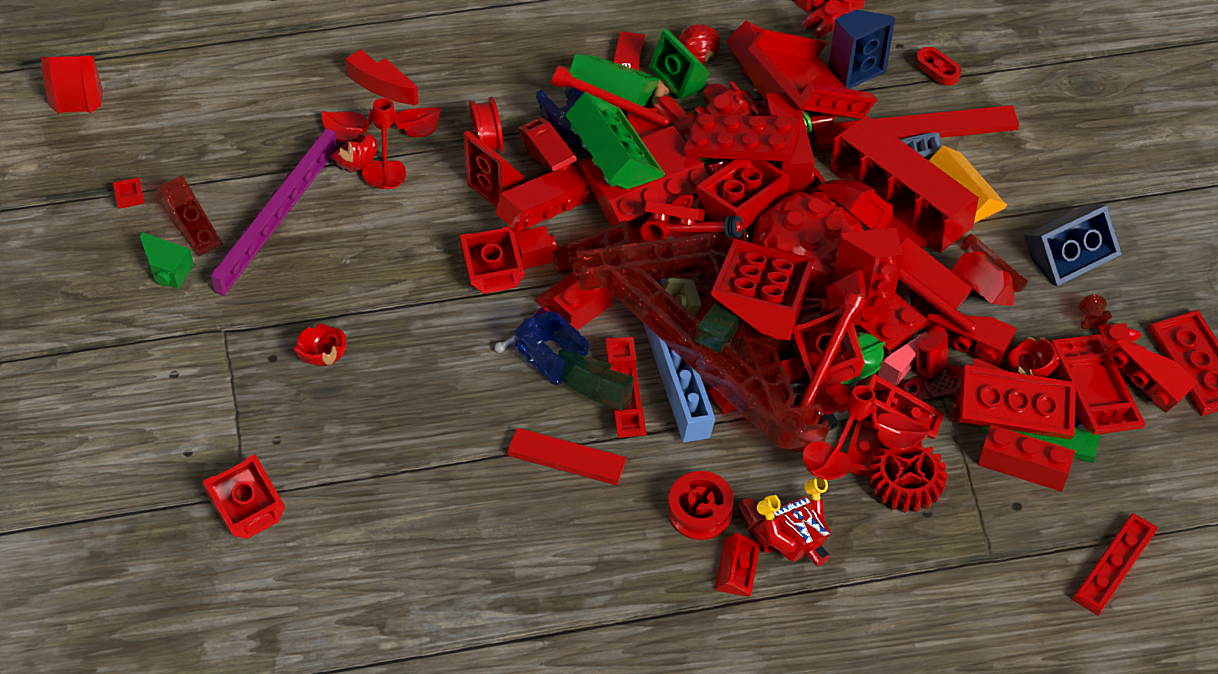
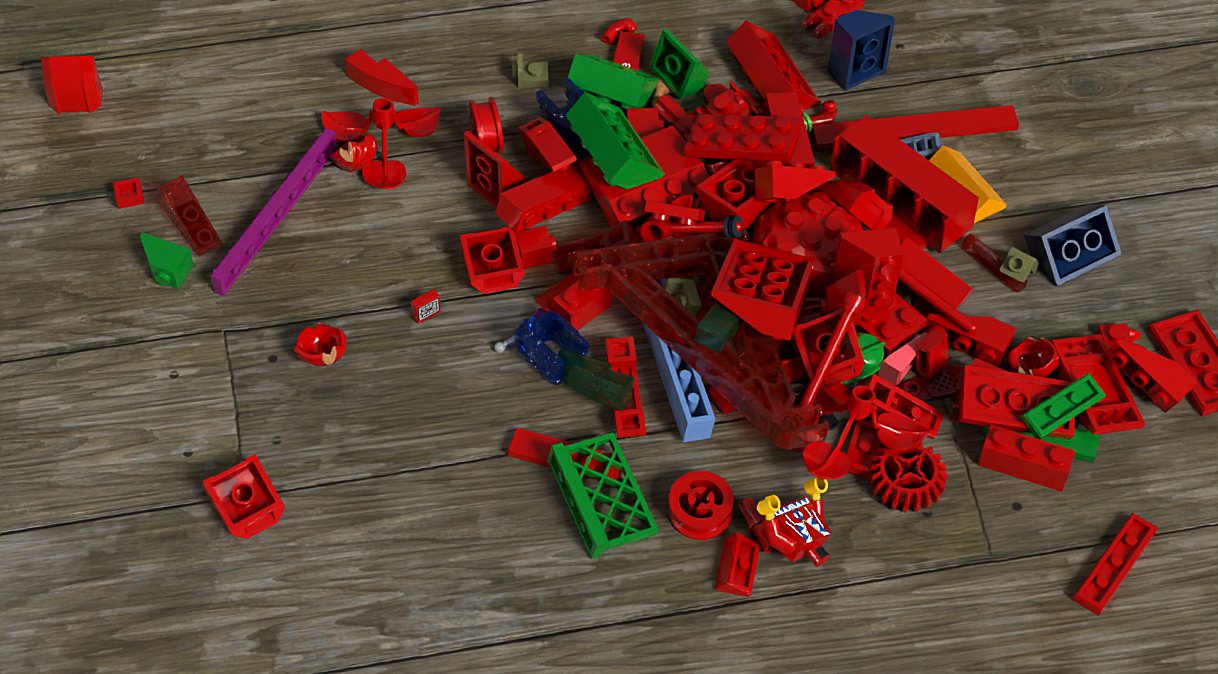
(425, 306): none -> tile
(530, 73): none -> olive bracket
(564, 78): red piece -> none
(578, 495): none -> green fence
(614, 29): none -> red arm
(701, 41): red hair -> none
(785, 183): none -> red slope
(805, 77): red panel -> none
(938, 66): red plate -> none
(985, 278): red slope -> none
(1019, 265): none -> olive bracket
(1063, 406): none -> green tile
(1094, 312): clear red brick -> none

